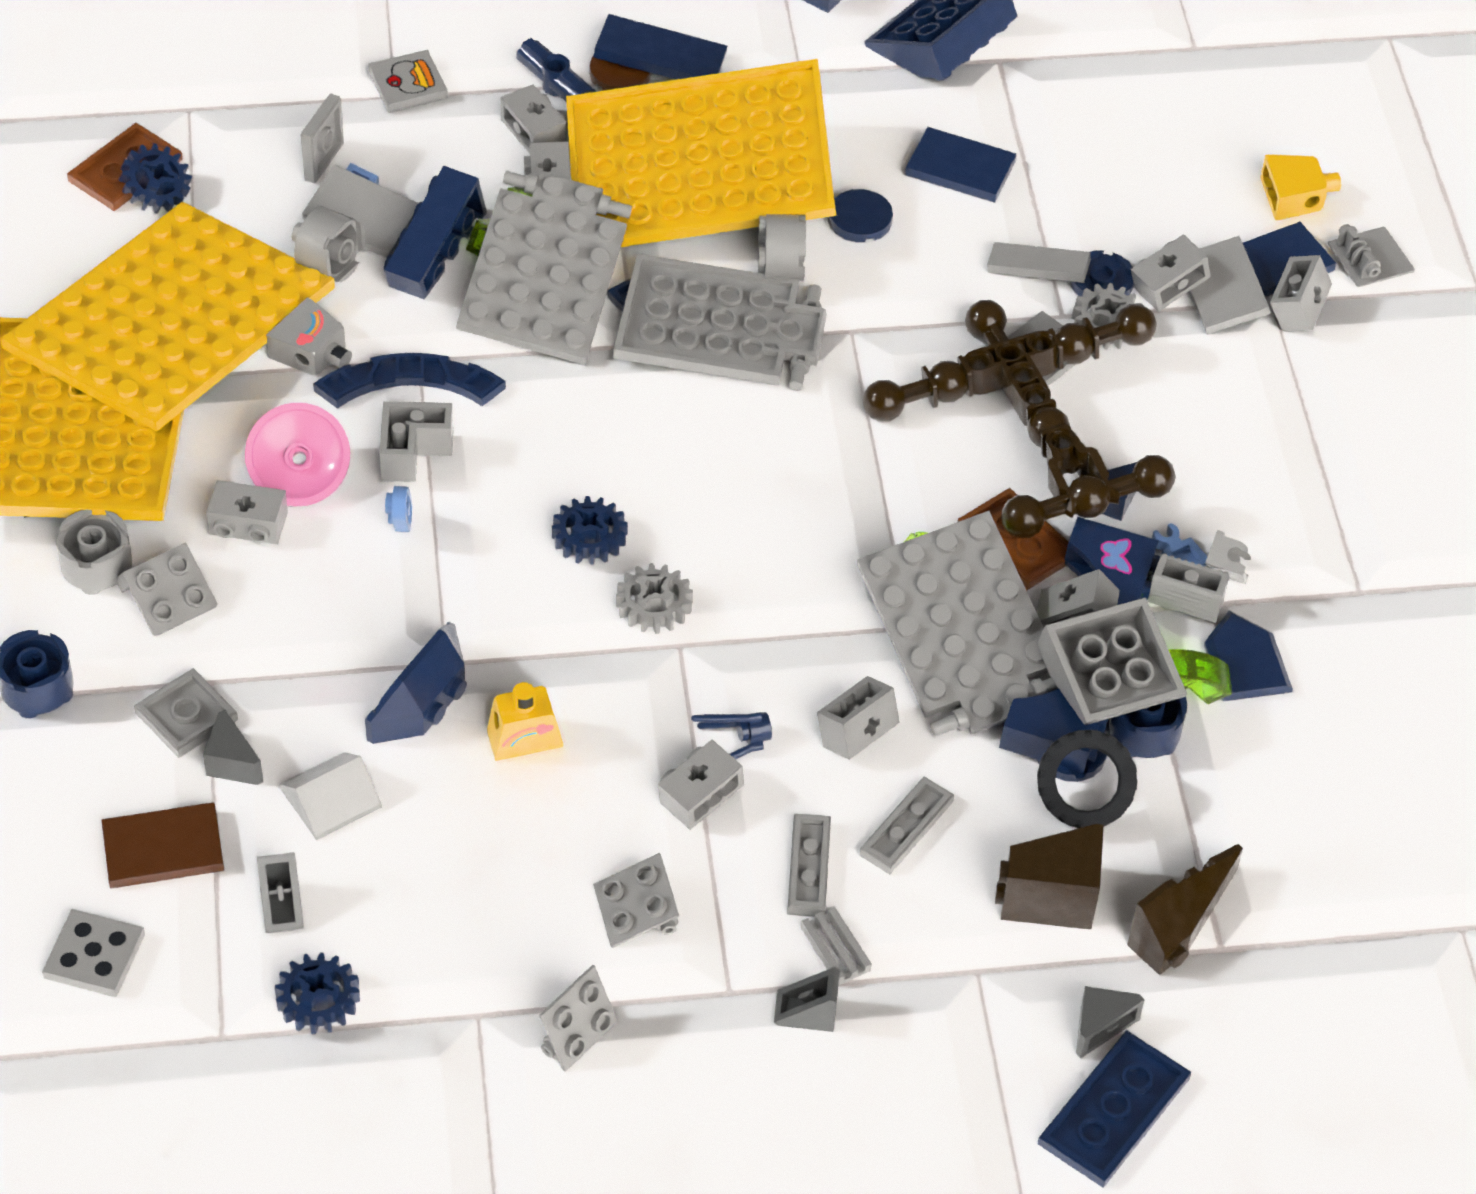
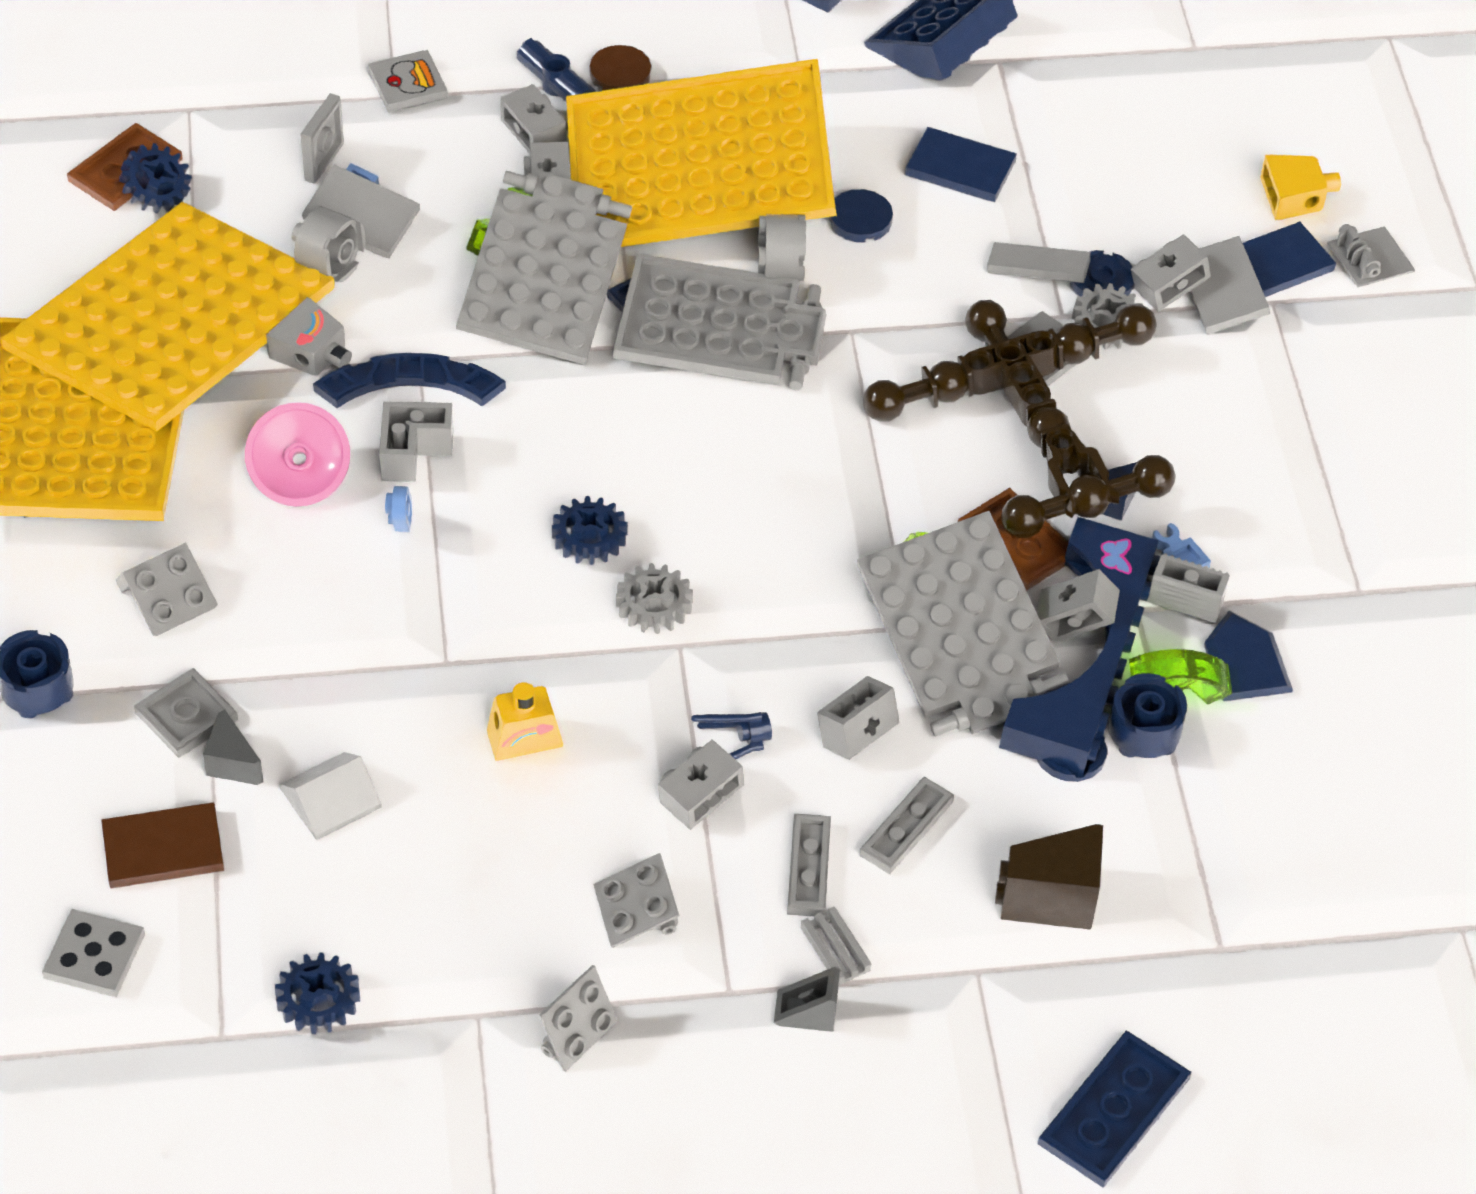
(93, 550): light grey brick -> none
(247, 512): light grey brick -> none
(280, 892): slope -> none
(421, 690): dark blue wedge -> none
(435, 232): dark blue wedge -> none
(657, 49): dark blue tile -> none
(1104, 1016): dark grey slope -> none
(1111, 661): light grey slope -> none
(1119, 756): black tyre -> none
(1175, 912): dark brown wedge -> none
(1226, 555): light grey hinge -> none
(1301, 293): light grey brick -> none

